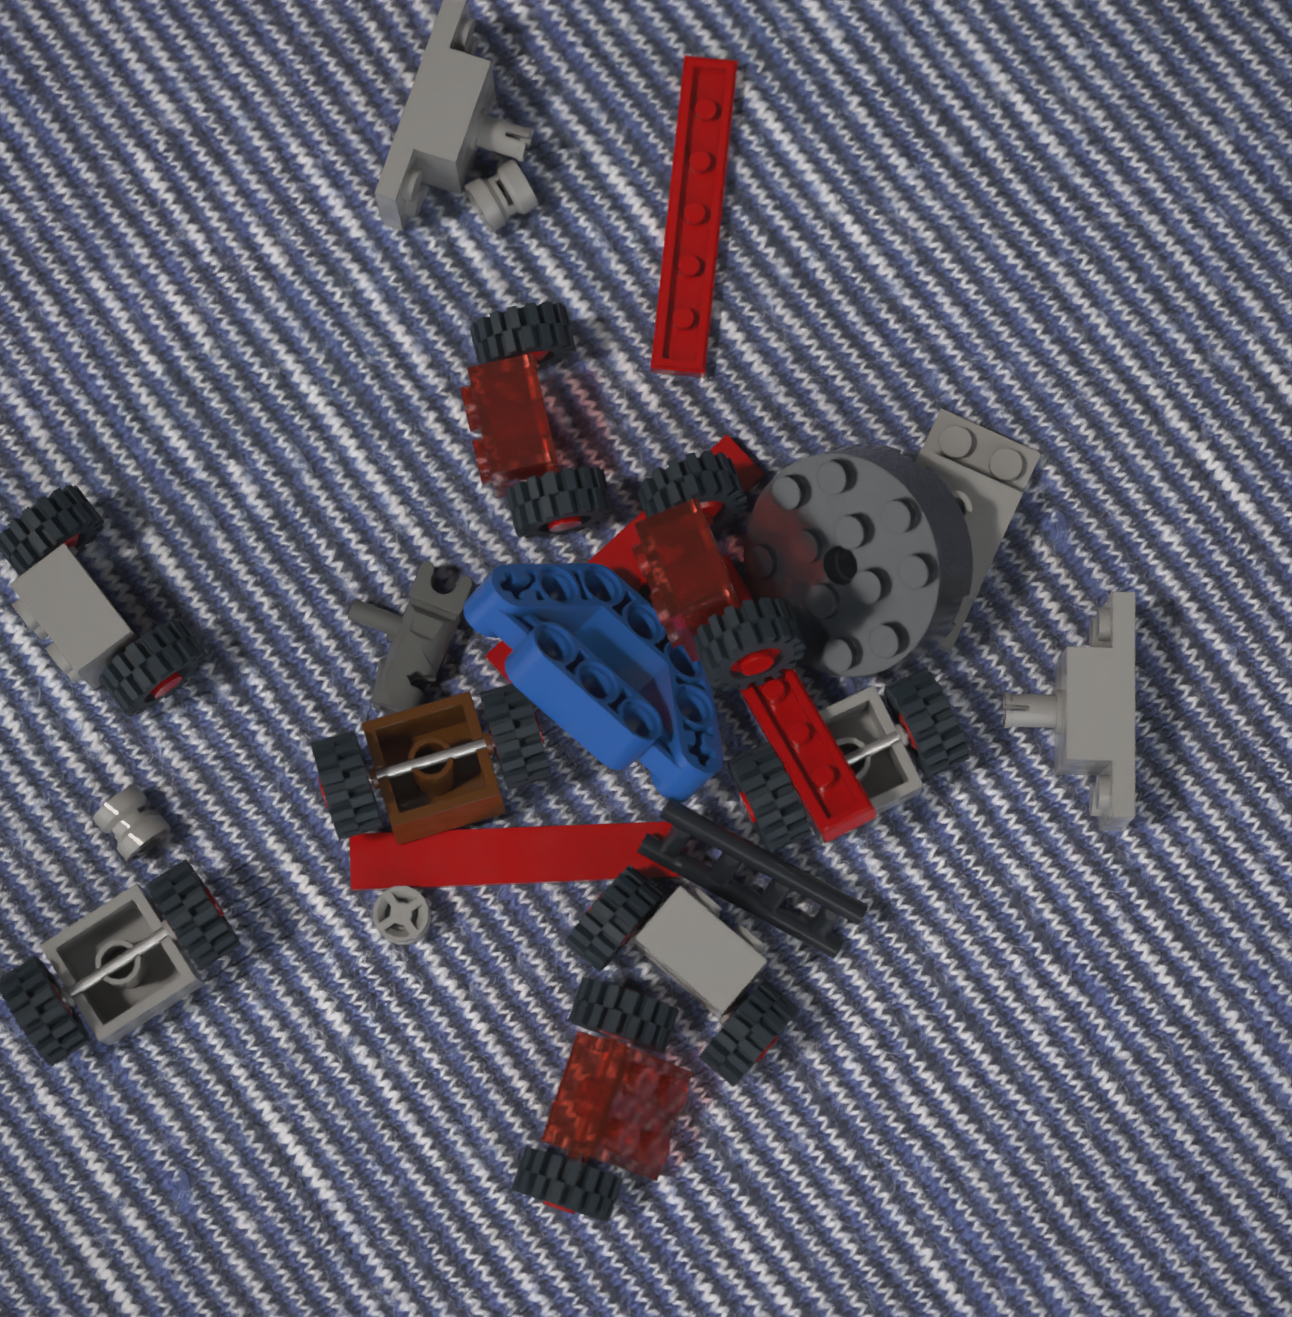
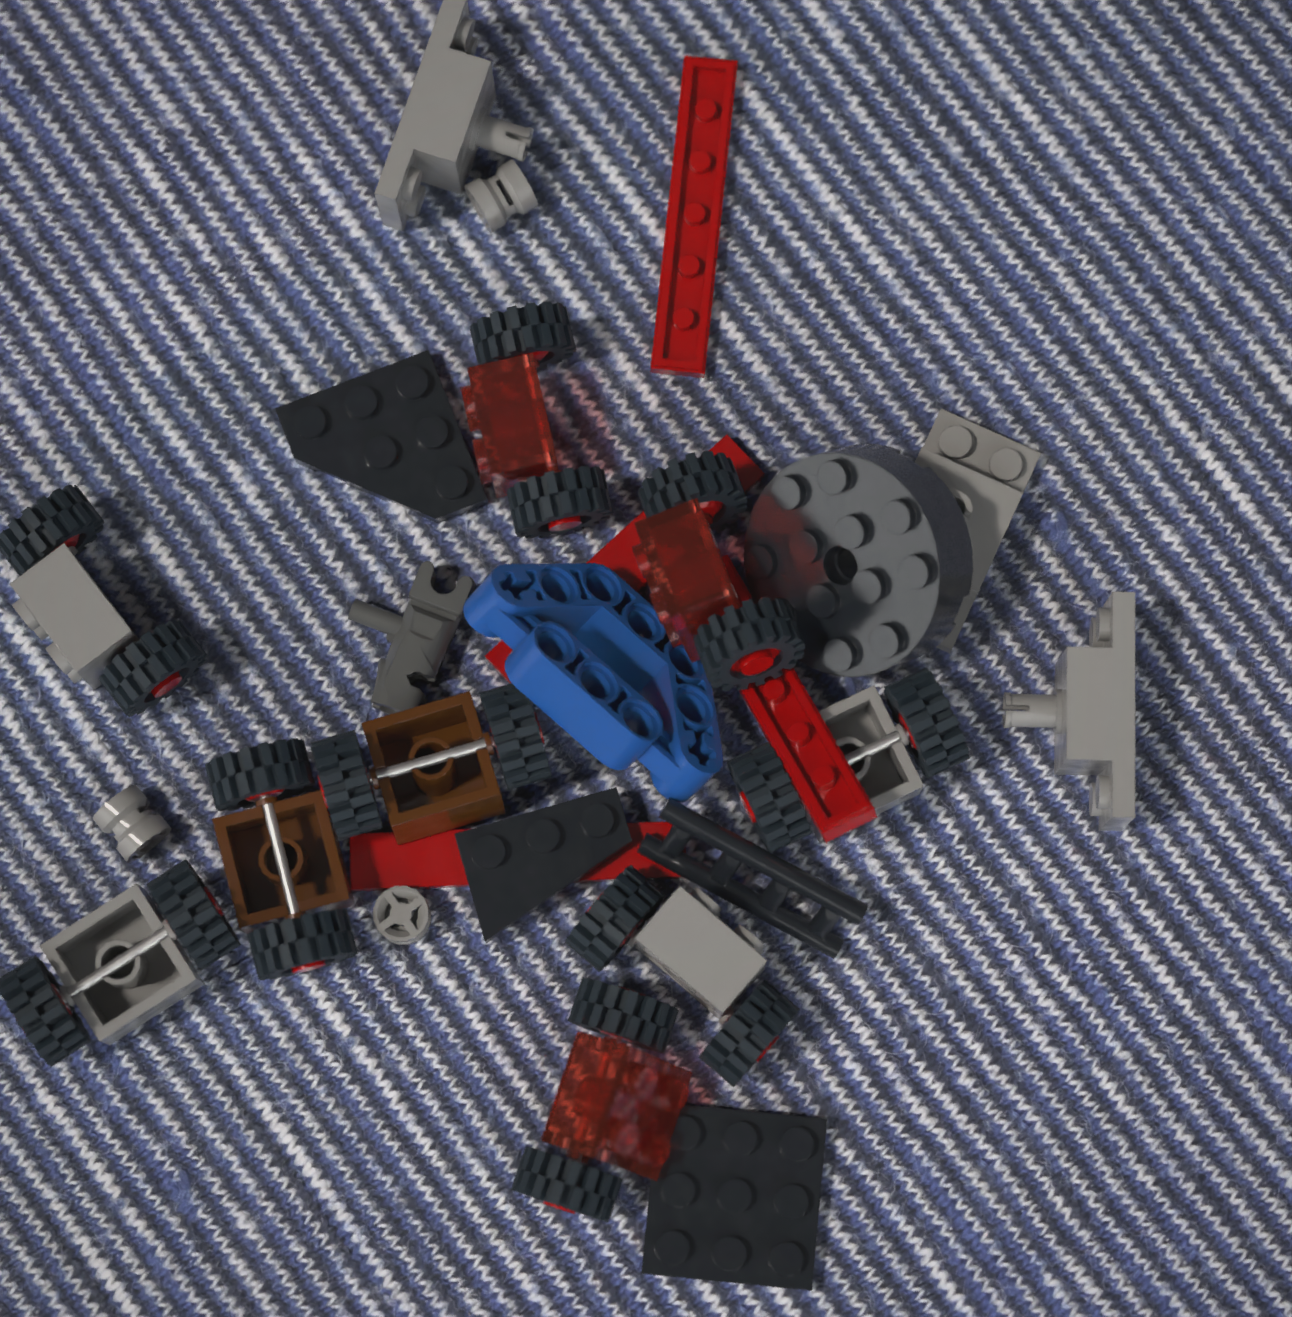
(282, 859): none -> brick
(389, 439): none -> black plate
(537, 854): none -> black wing
(737, 1199): none -> black plate

